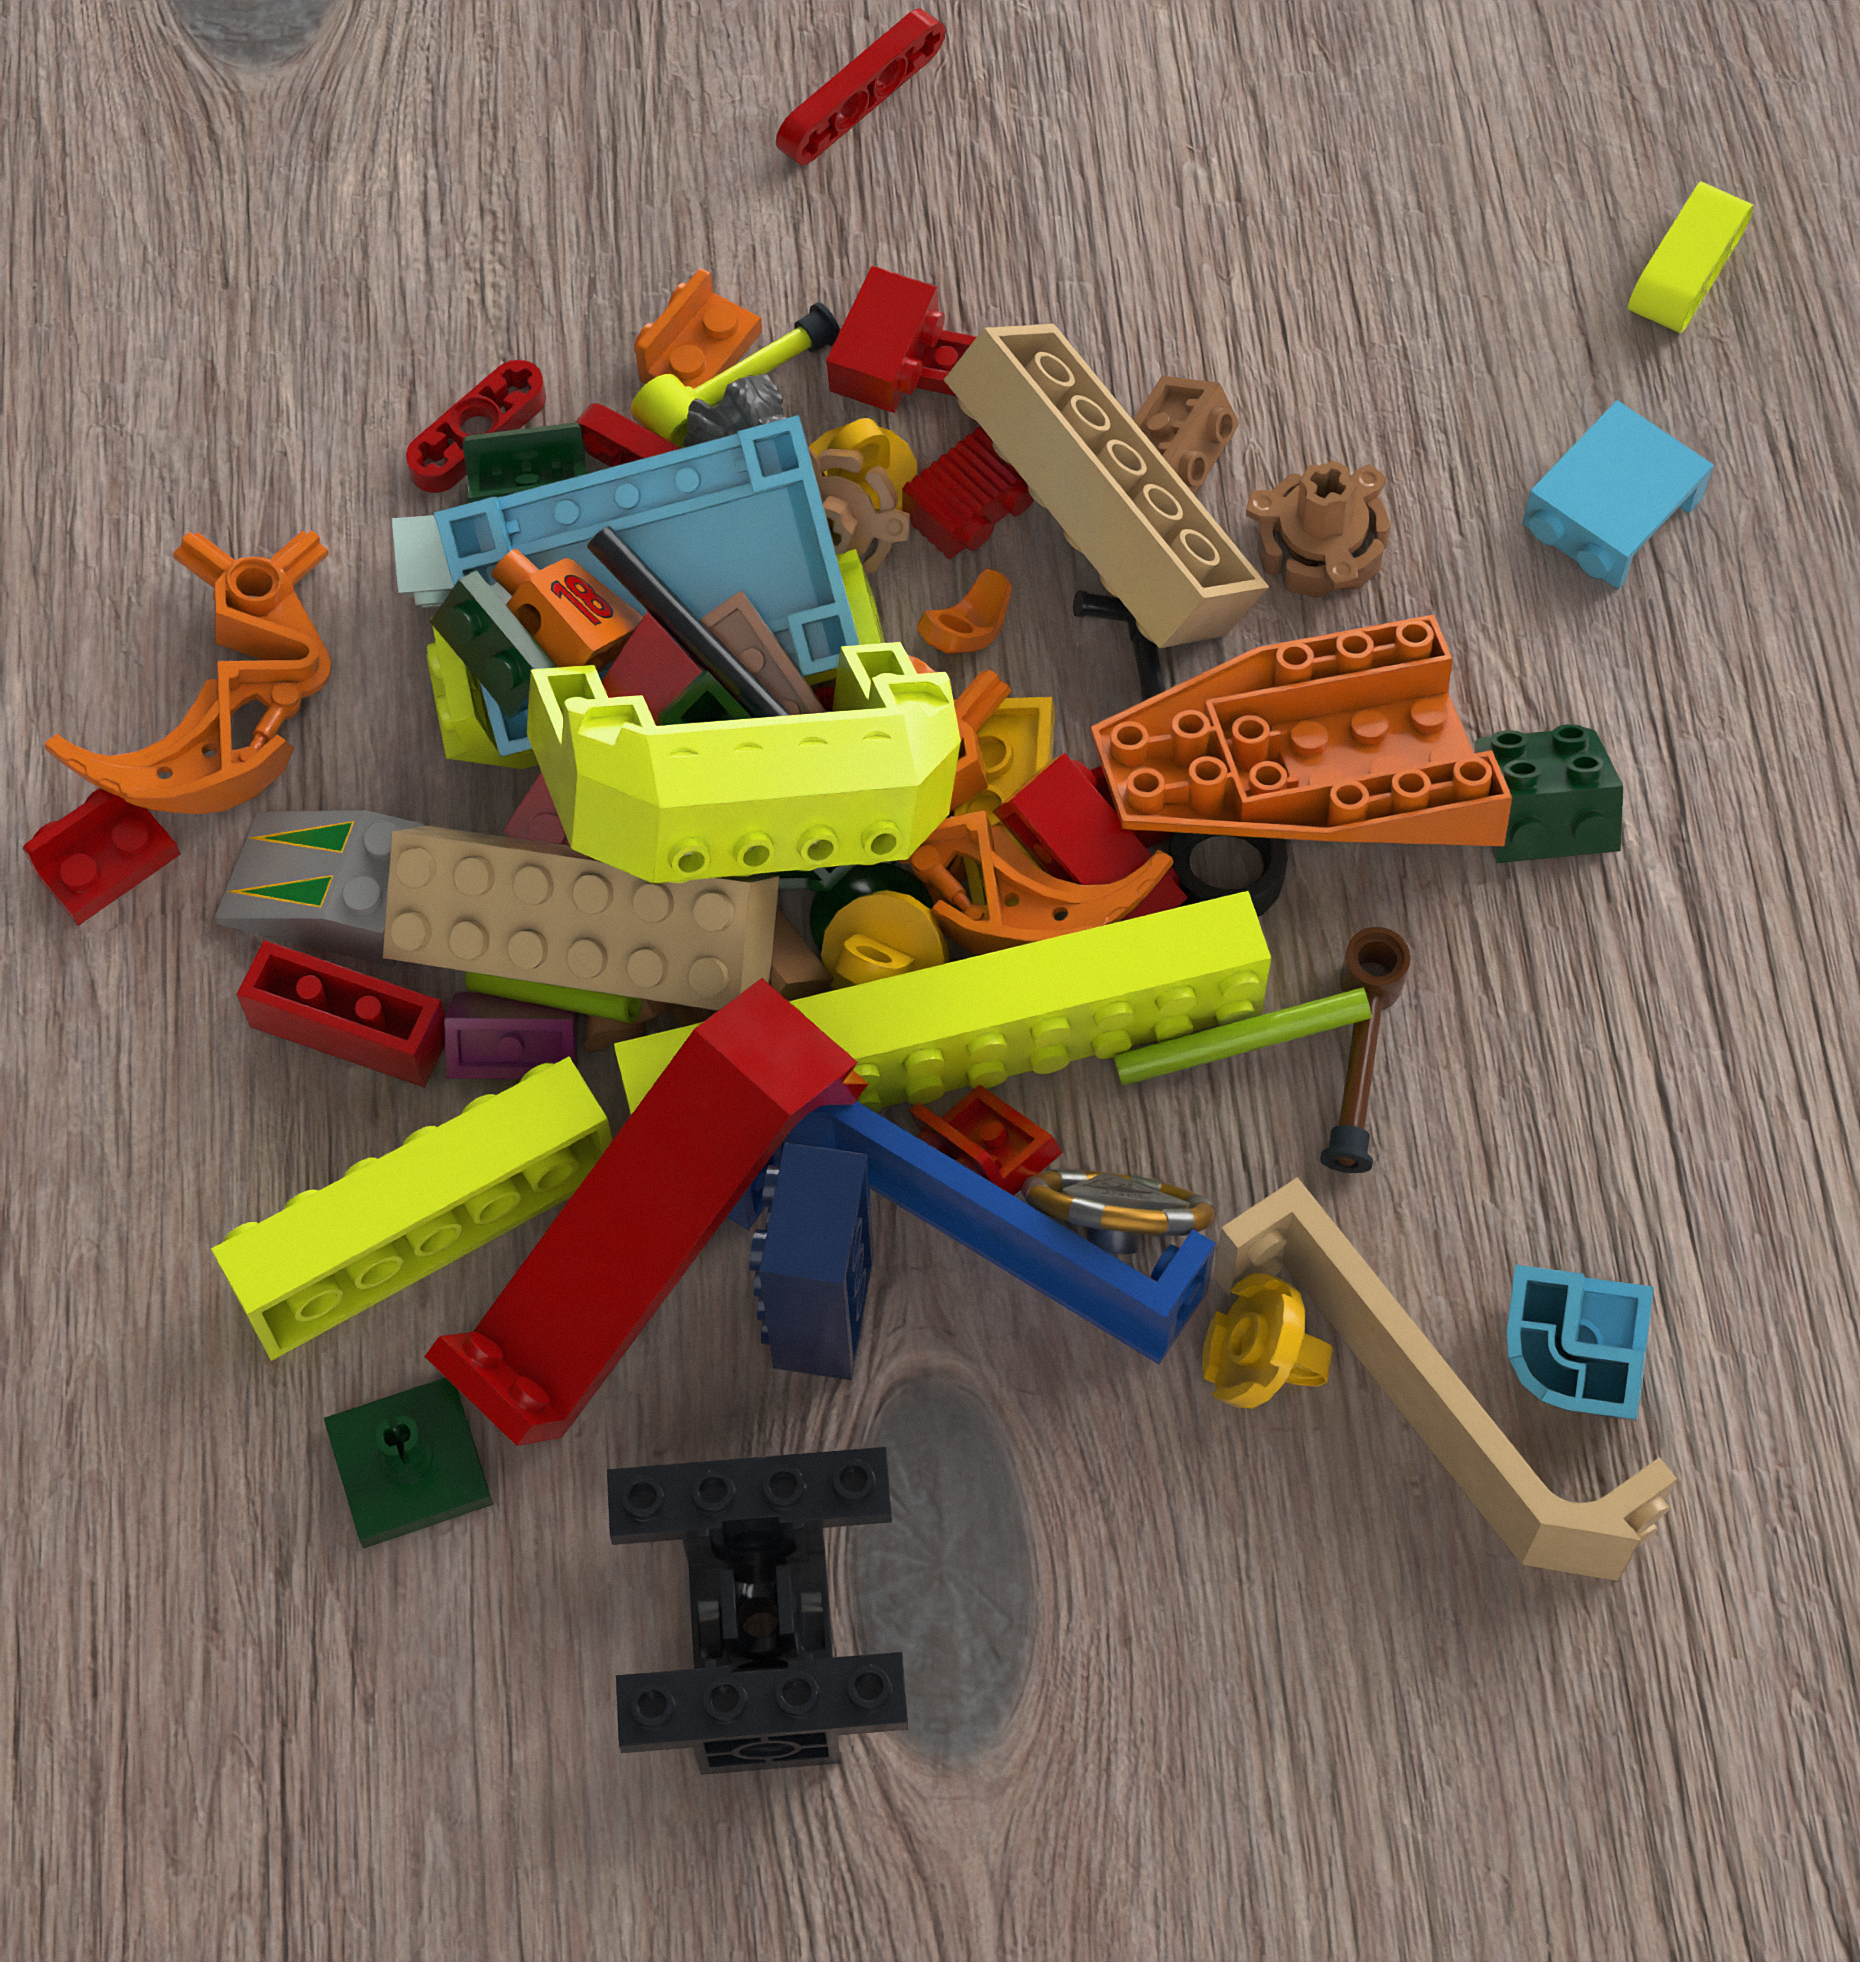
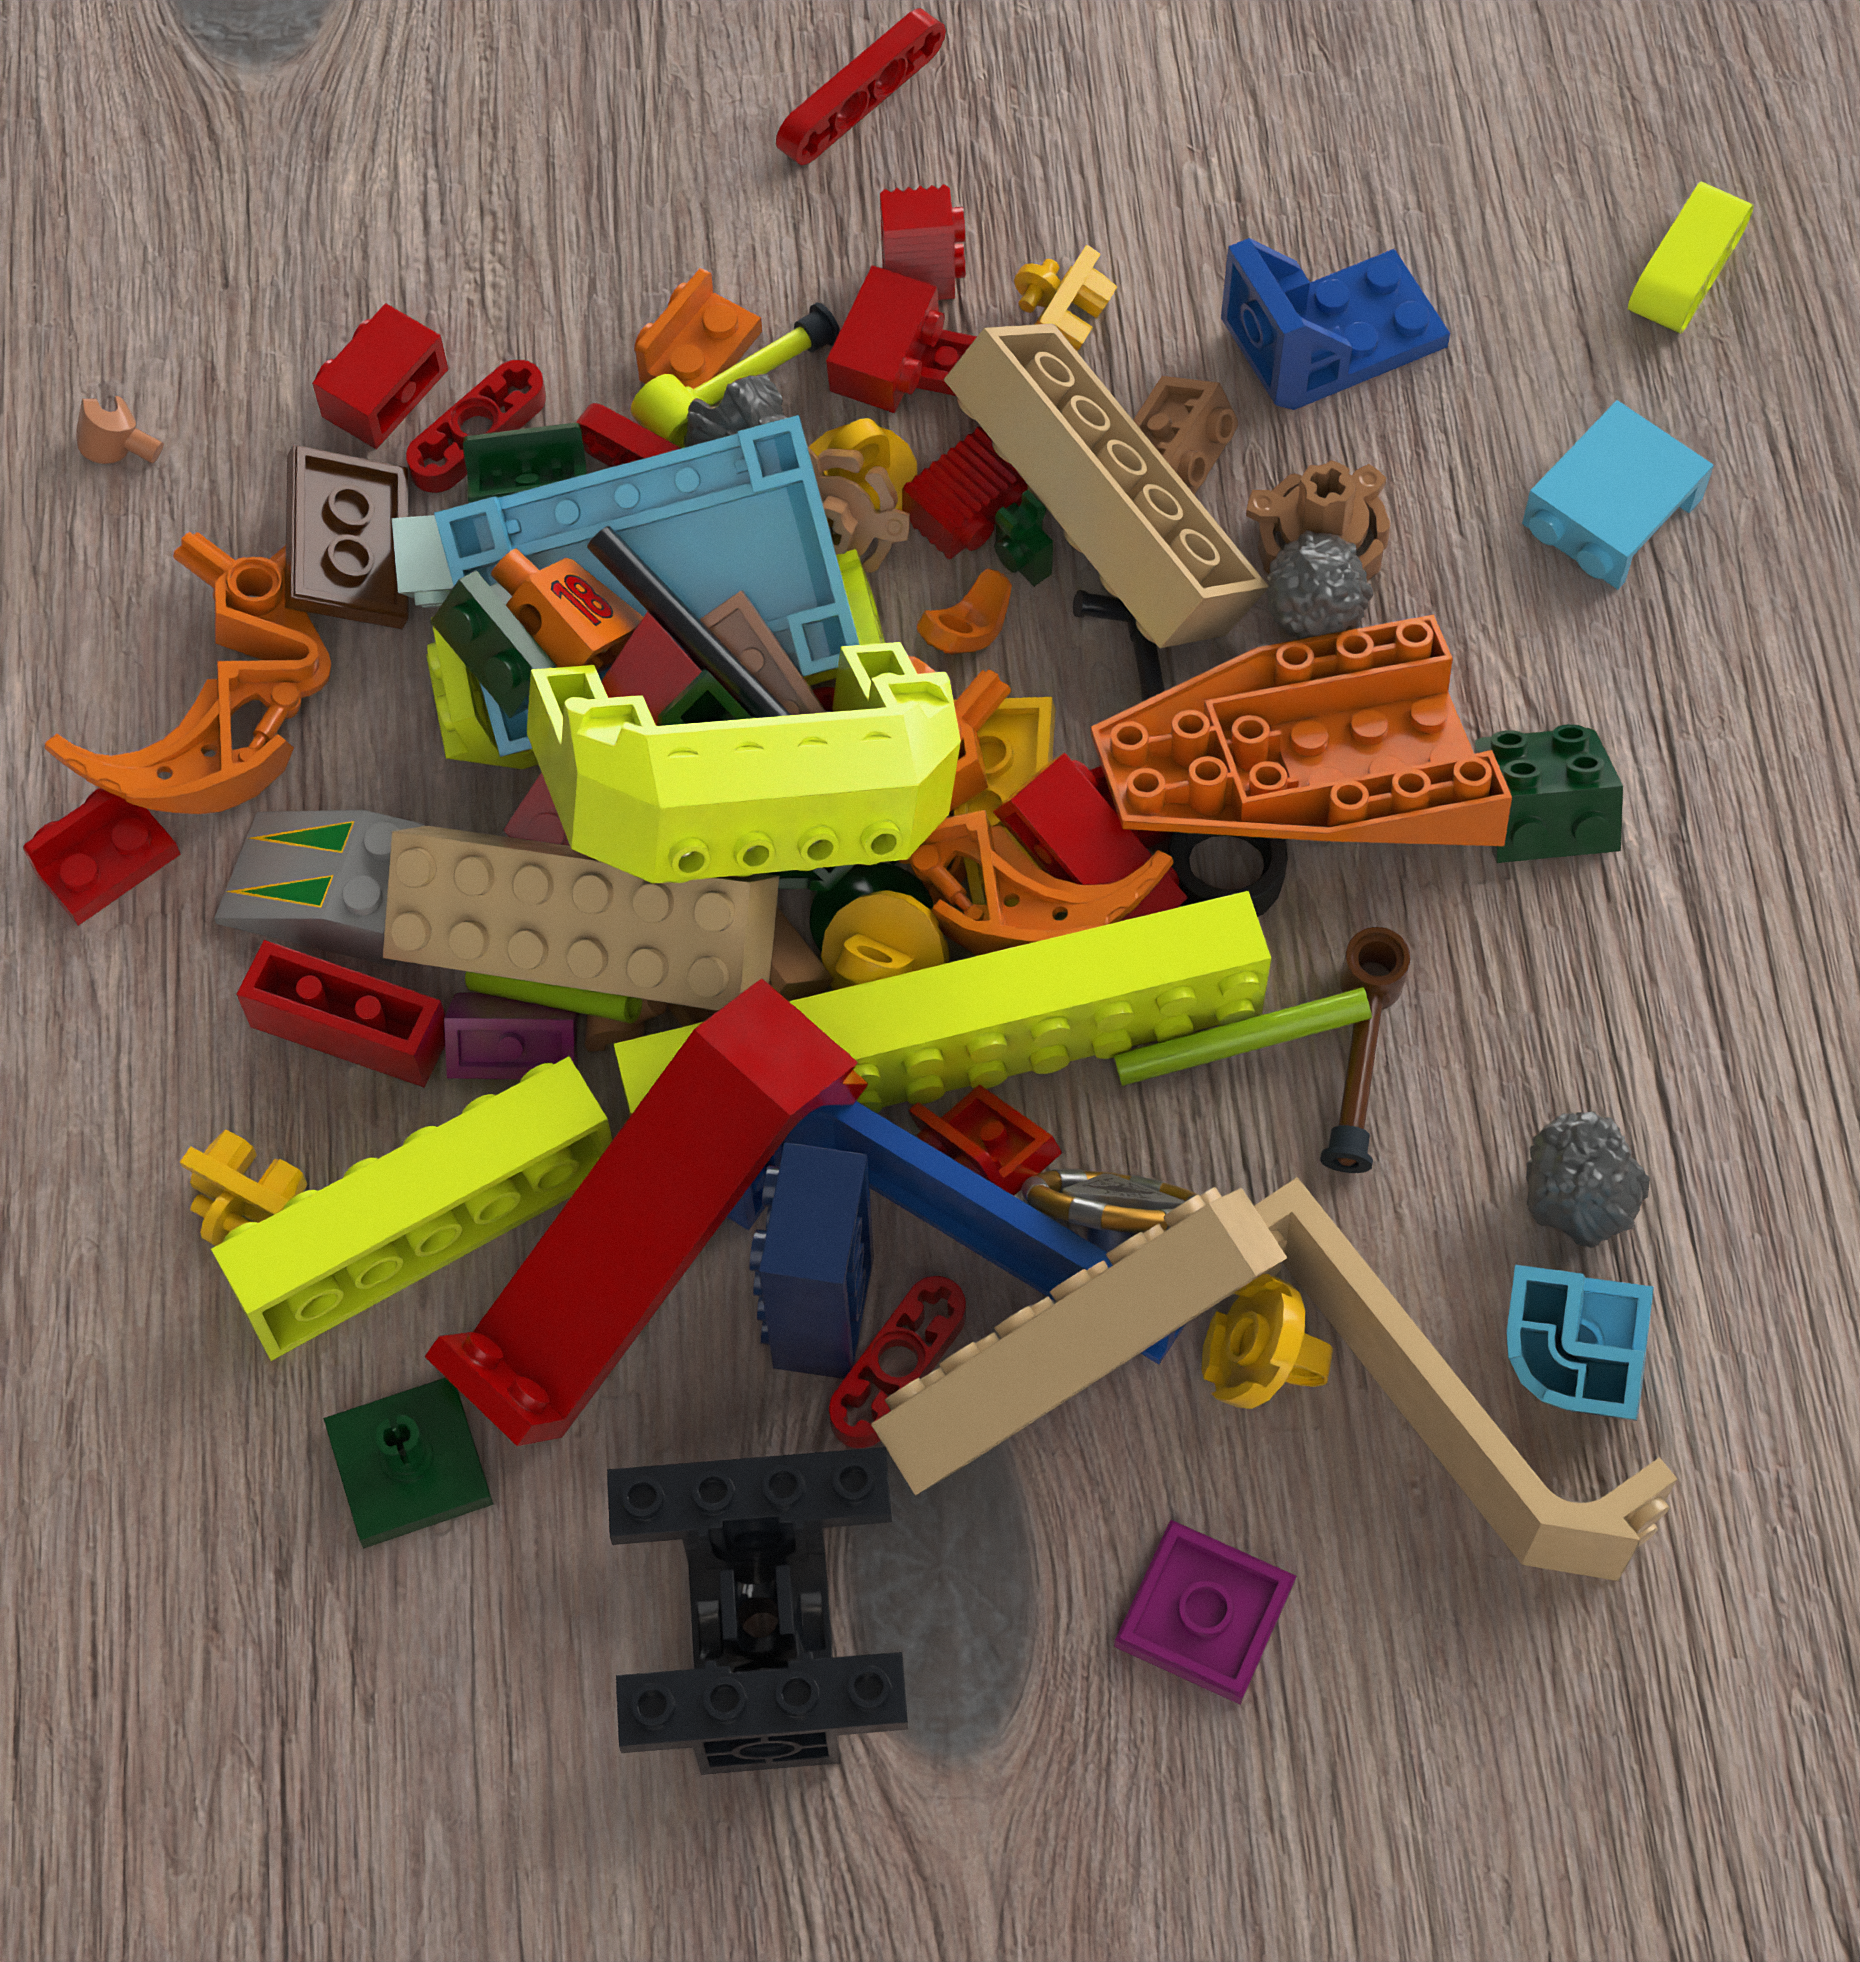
(109, 436): none -> nougat piece
(221, 1176): none -> yellow hips
(343, 536): none -> tile
(380, 375): none -> red brick
(910, 1312): none -> red beam
(923, 236): none -> red brick
(1022, 542): none -> dark green plate
(1066, 1346): none -> tan brick
(1079, 285): none -> yellow hips
(1205, 1611): none -> magenta tile
(1317, 586): none -> dark grey hair
(1324, 332): none -> blue bracket
(1584, 1178): none -> dark grey hair

